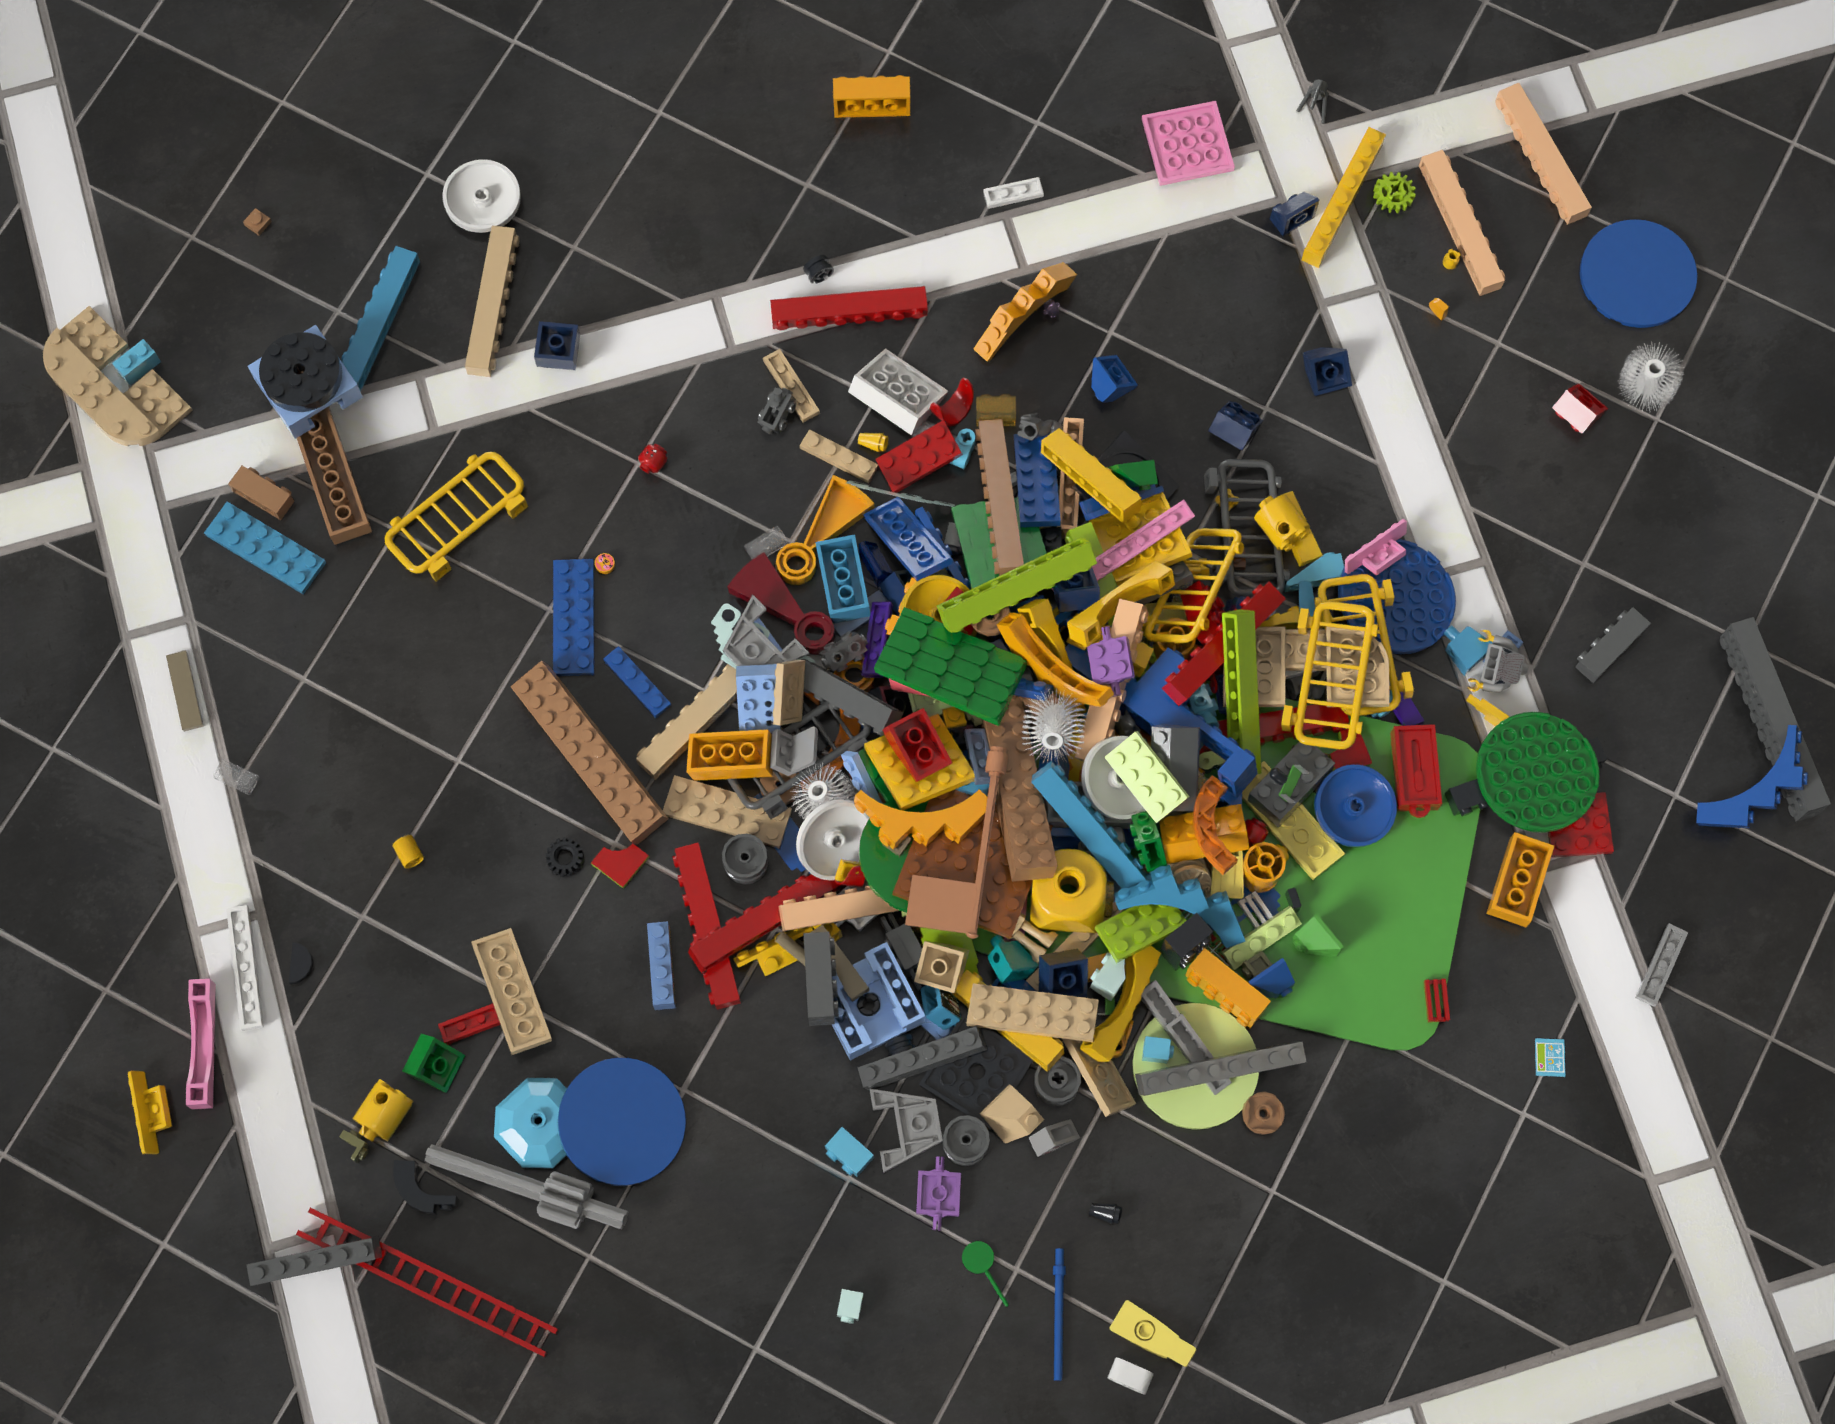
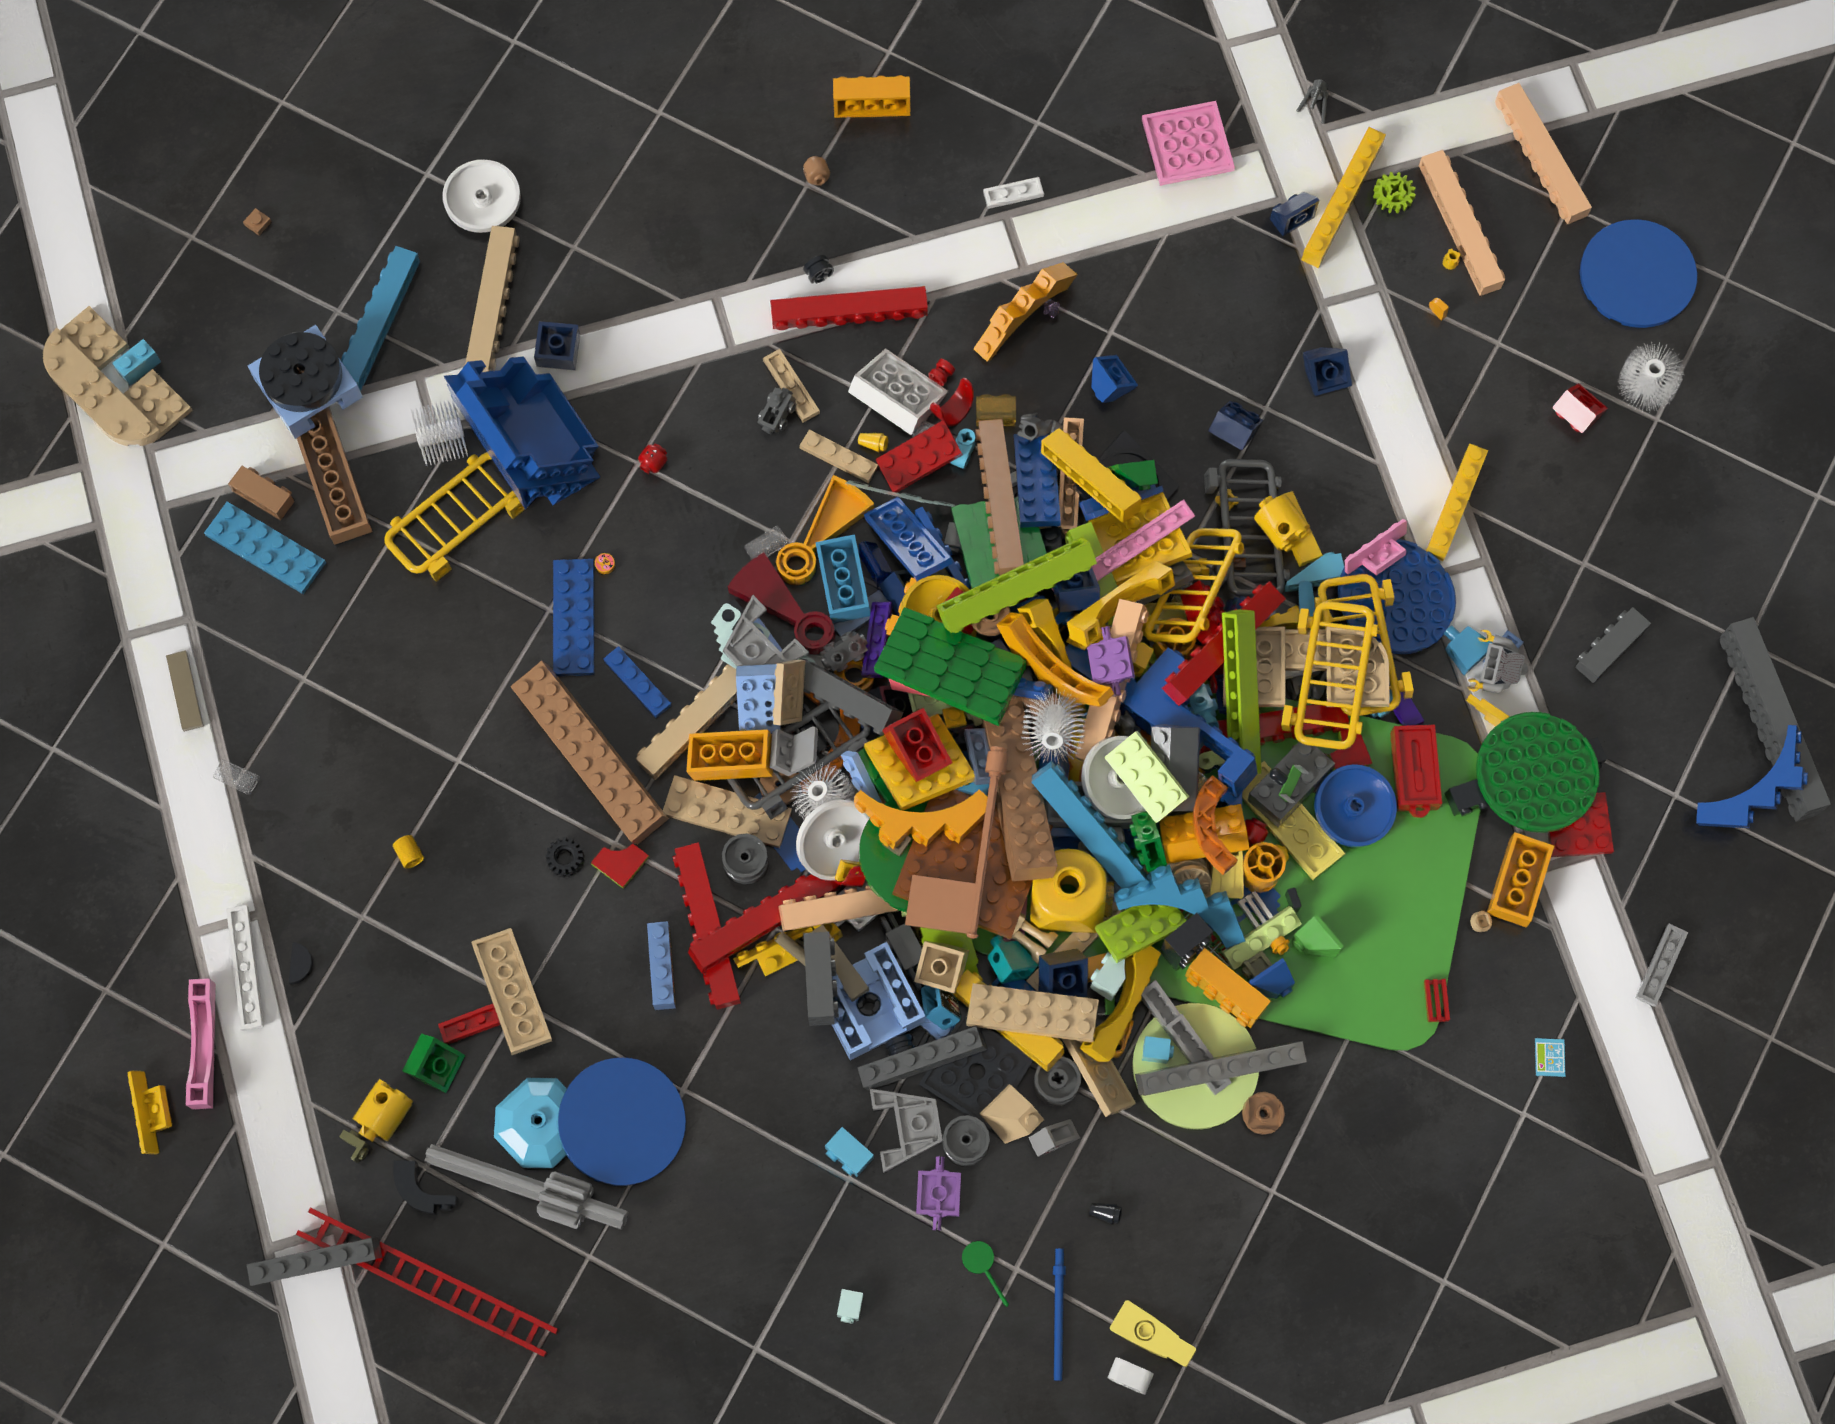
(439, 432): none -> white piece
(526, 429): none -> blue panel
(816, 170): none -> medium nougat head
(941, 372): none -> red wheel
(1280, 945): none -> light orange plate
(1456, 501): none -> yellow brick
(1481, 921): none -> tan tile

